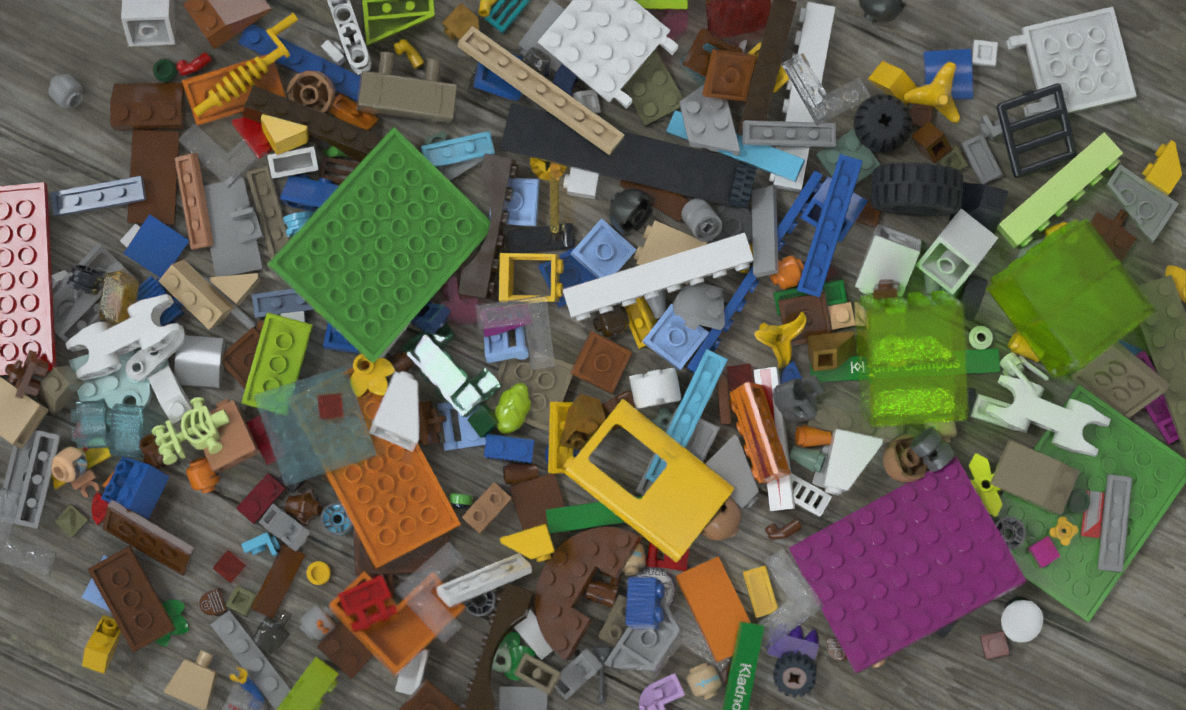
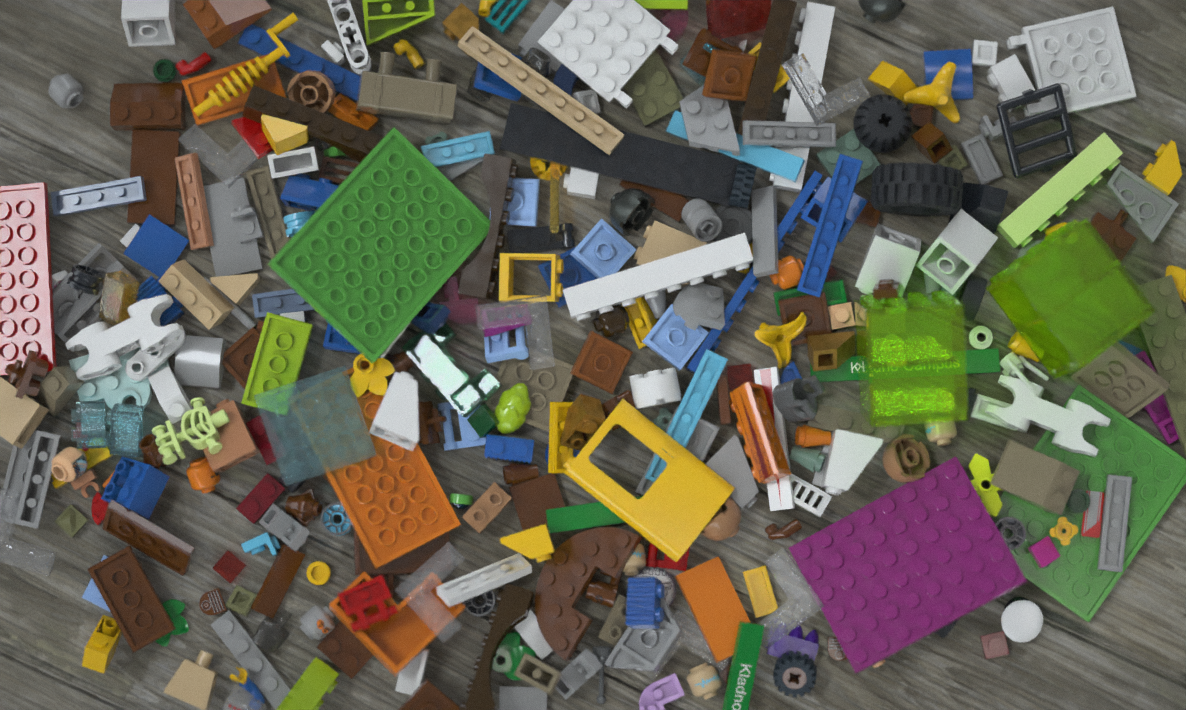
(330, 406): clear red tile -> none
(929, 446): dark grey wheel -> none
(1009, 79): none -> white brick

